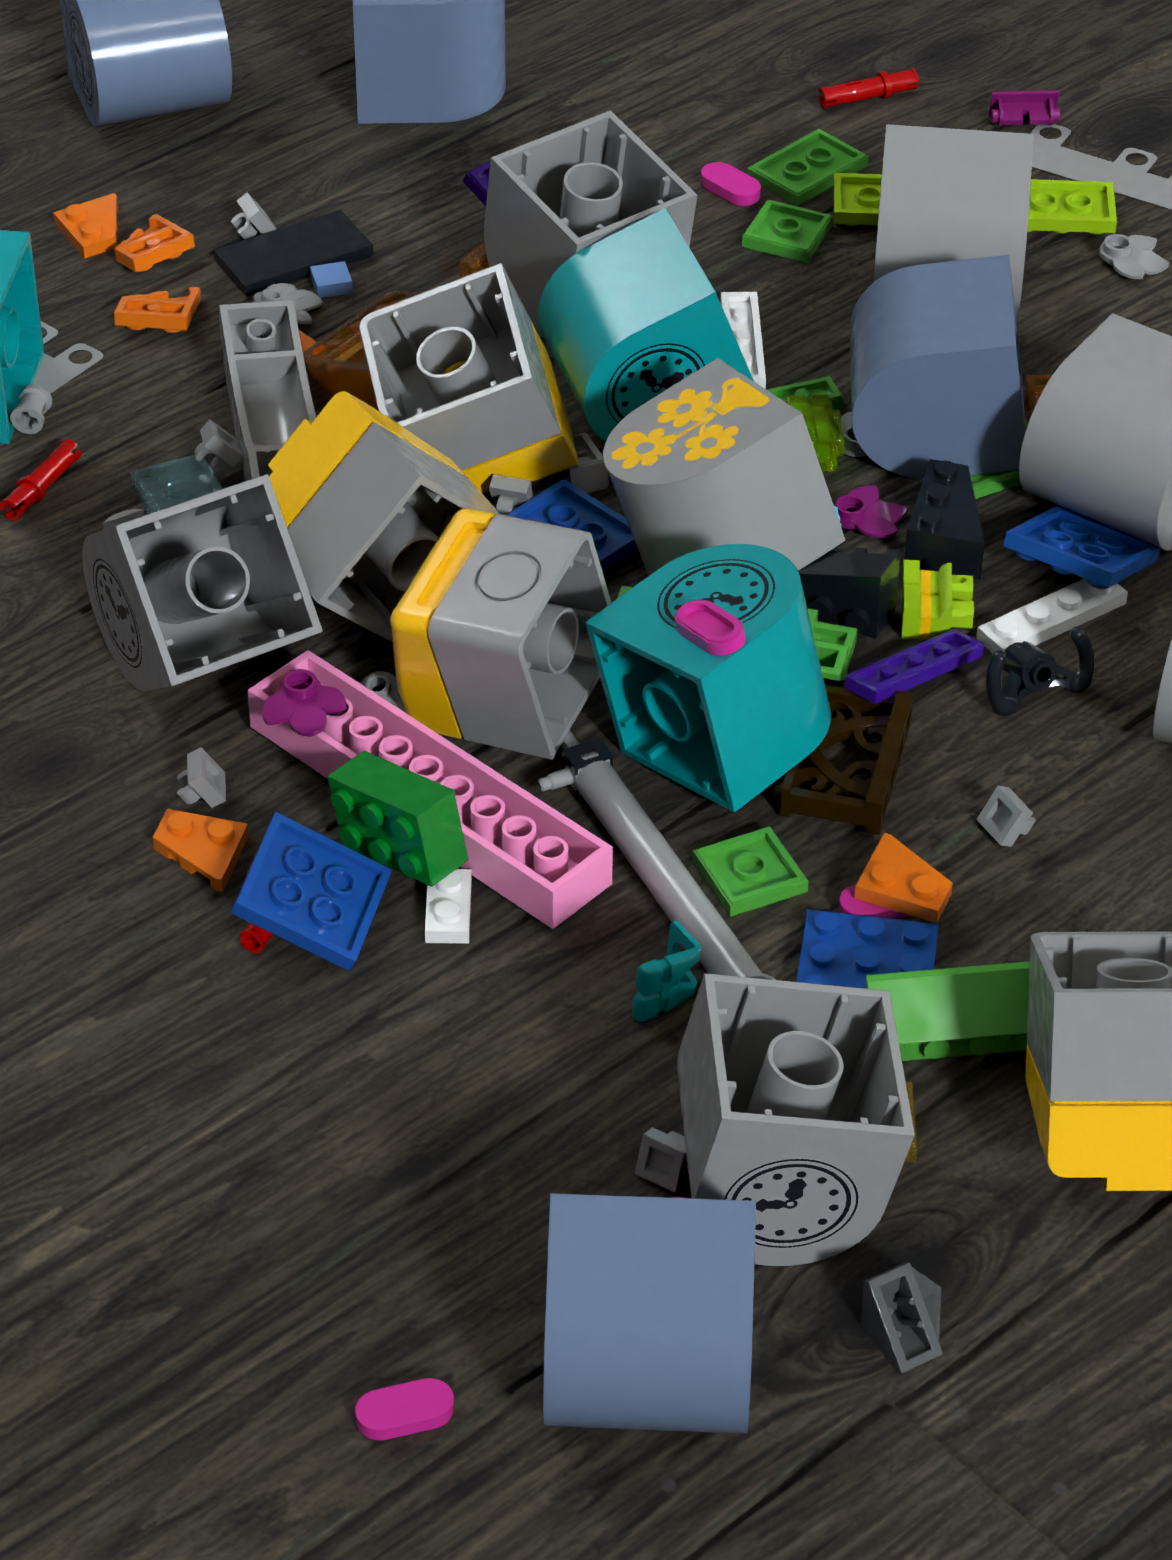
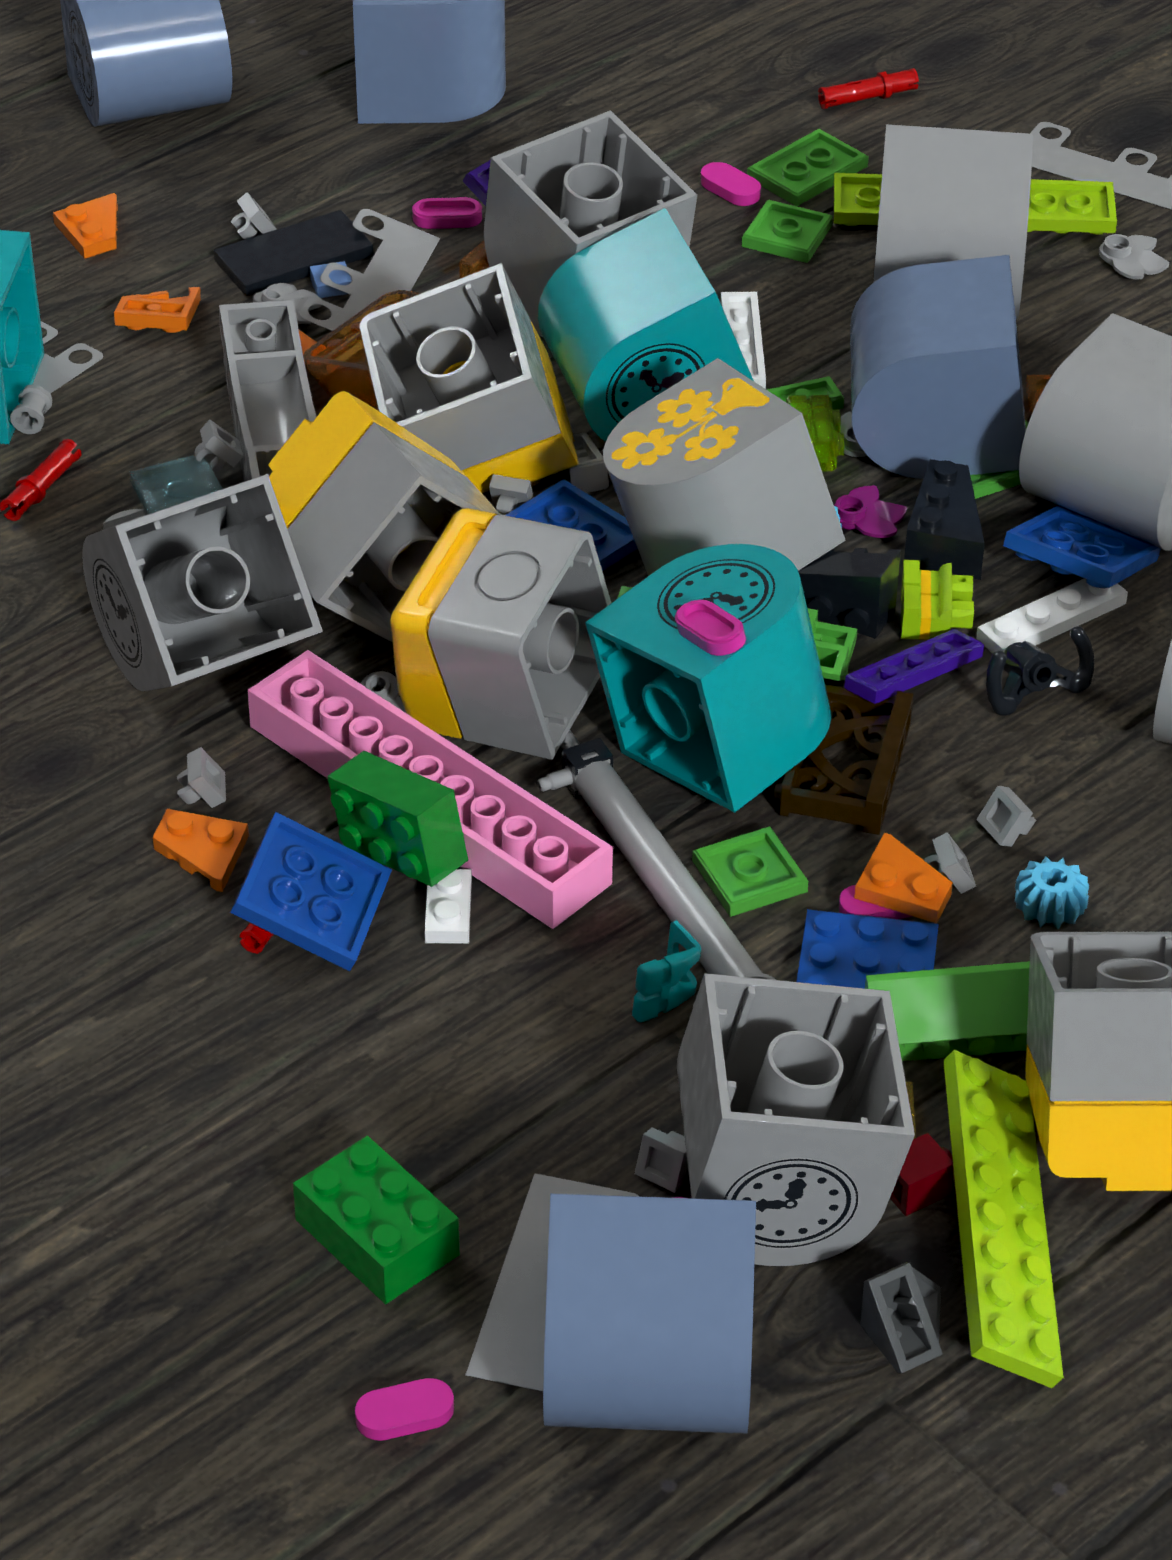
(157, 243): orange wing -> none
(303, 703): magenta plate -> none
(376, 1219): none -> green brick
(392, 268): none -> light grey piece
(447, 213): none -> dark pink tile
(514, 1327): none -> light grey piece
(924, 1176): none -> dark red brick
(951, 863): none -> light grey tile
(1002, 1221): none -> lime plate
(1012, 106): magenta hinge -> none
(1051, 892): none -> medium azure gear

